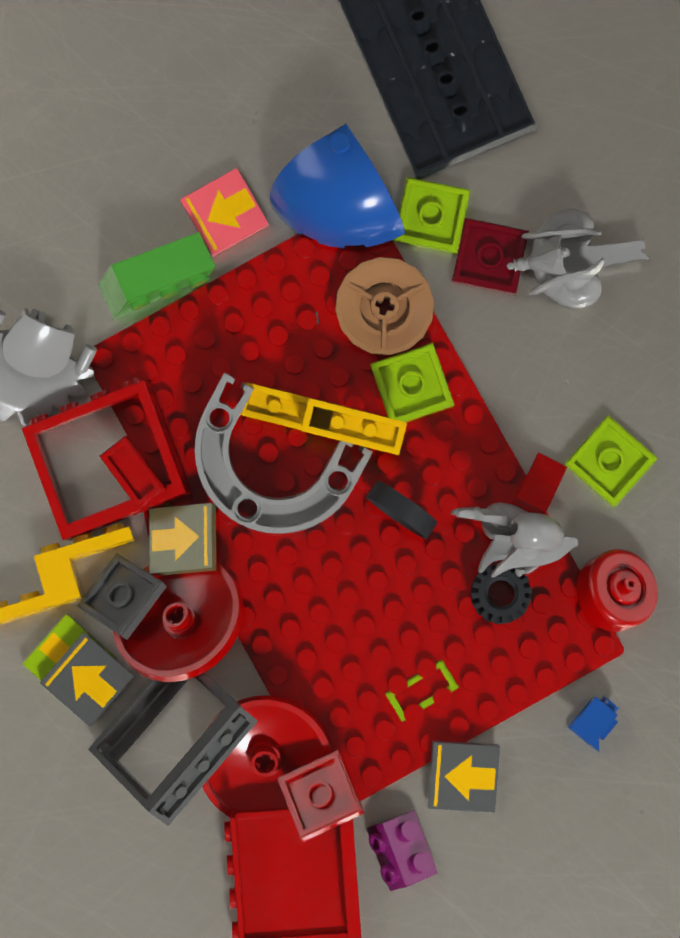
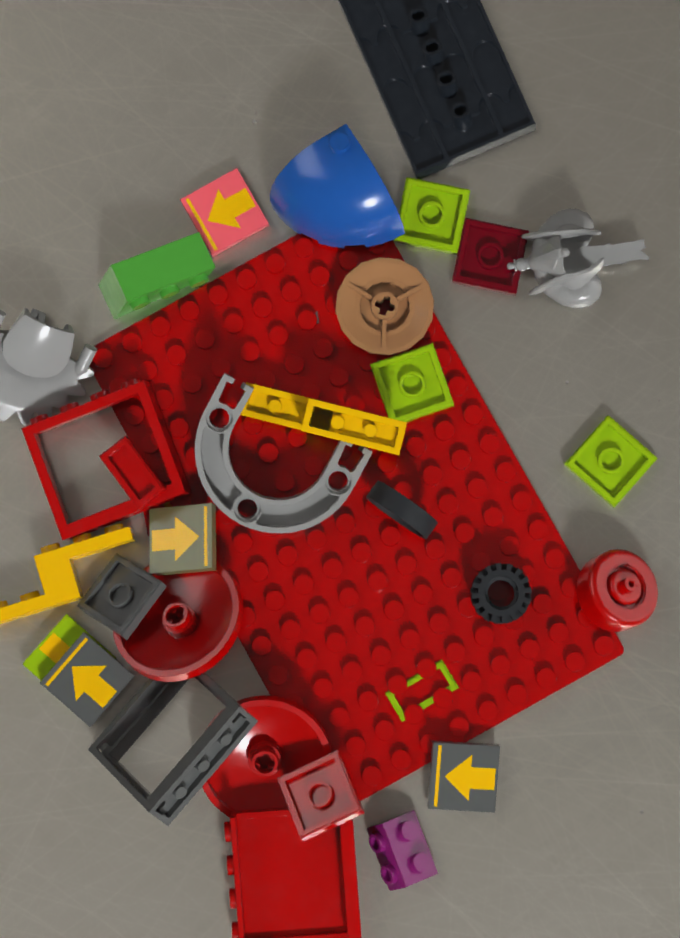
(518, 538): light grey hair -> none
(540, 484): red tile -> none
(595, 721): blue window -> none

